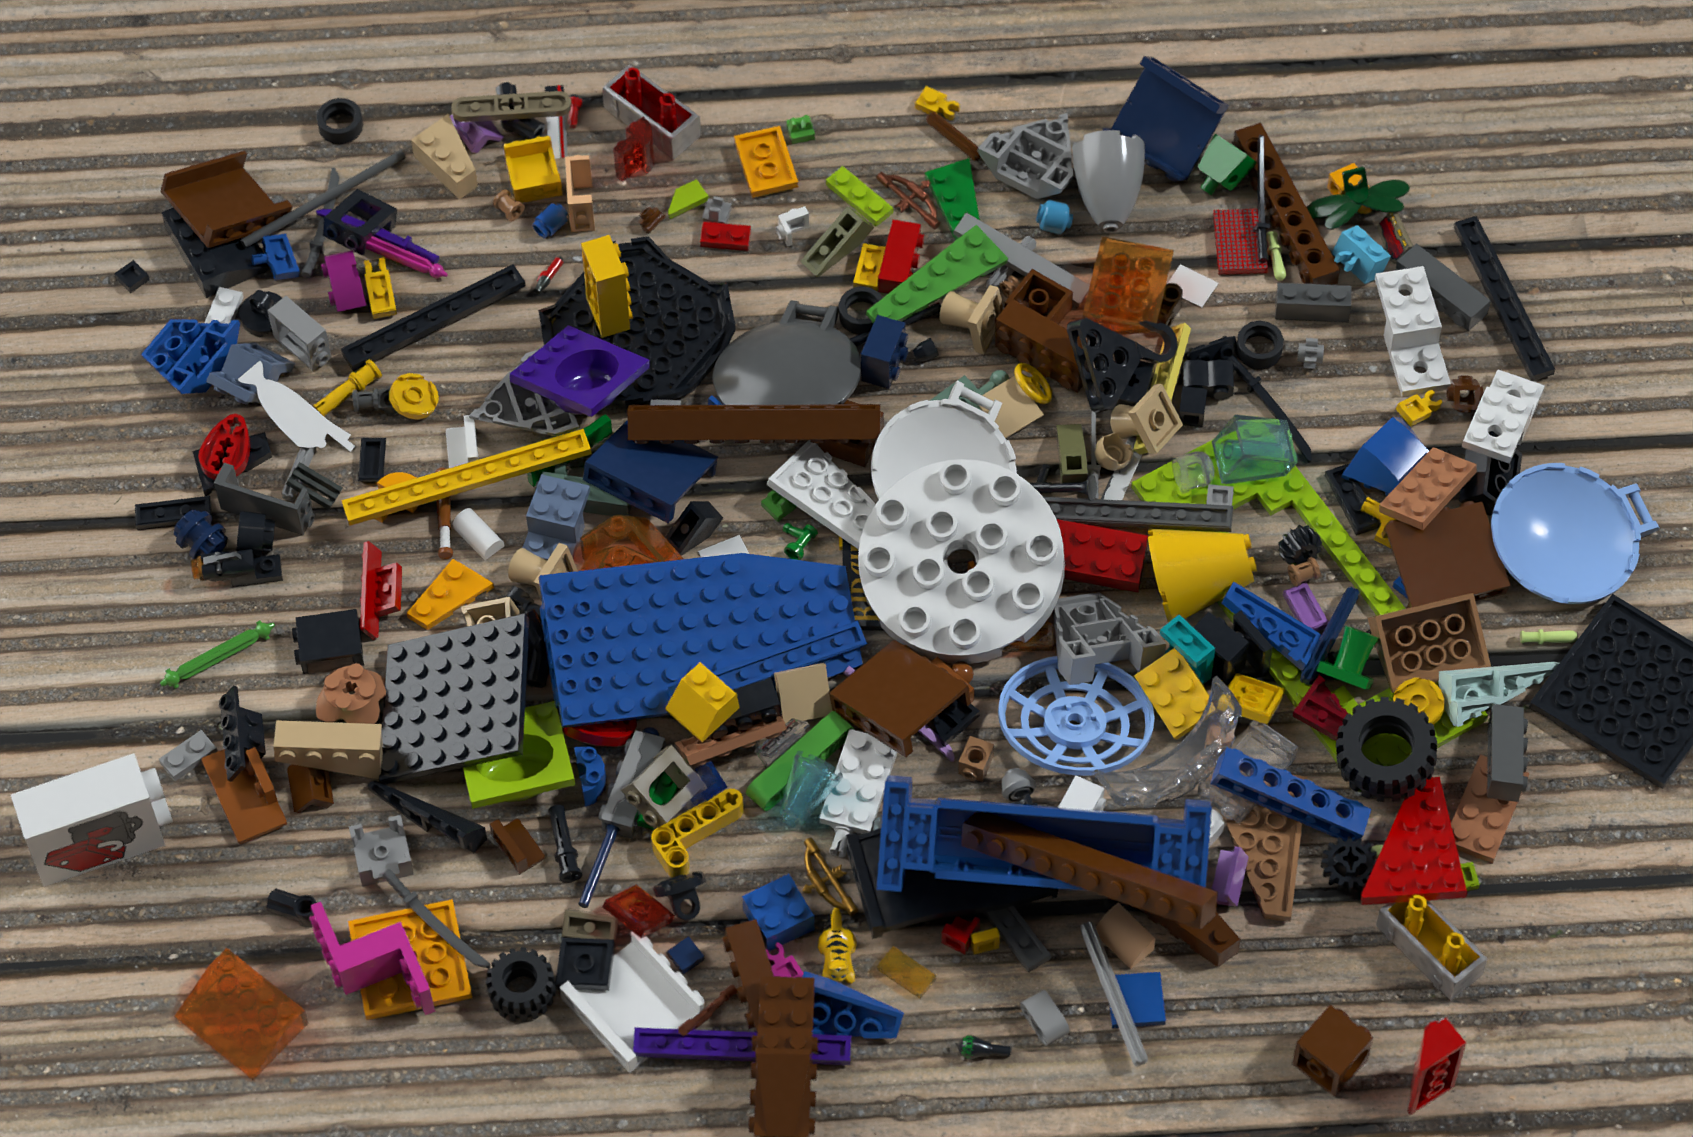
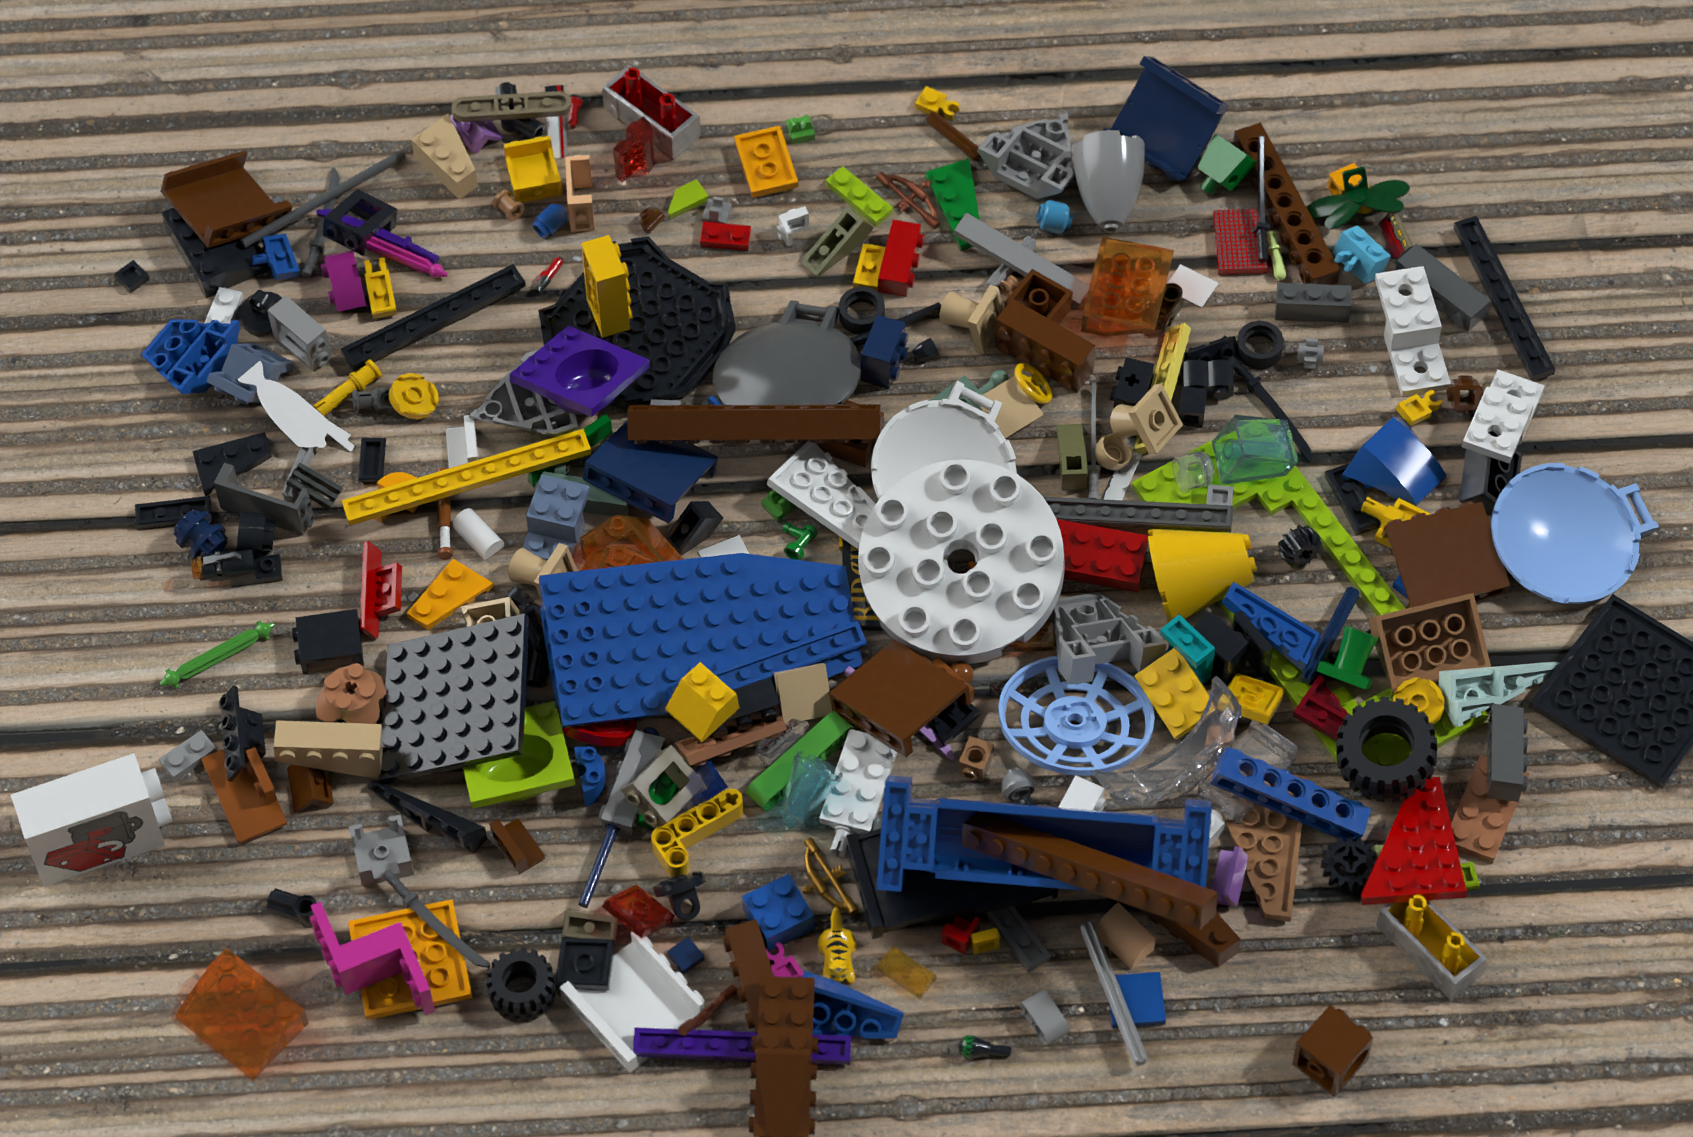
(220, 437): red piece -> none
(340, 106): black tyre -> none
(565, 854): black pin -> none
(953, 268): bright green wing -> none
(1086, 487): black piece -> none
(1112, 374): black piece -> none
(1304, 571): medium nougat bush -> none
(1305, 607): medium lavender tile -> none
(1427, 488): nougat plate -> none
(1436, 1064): red slope -> none
(1550, 636): yellowish green piece -> none

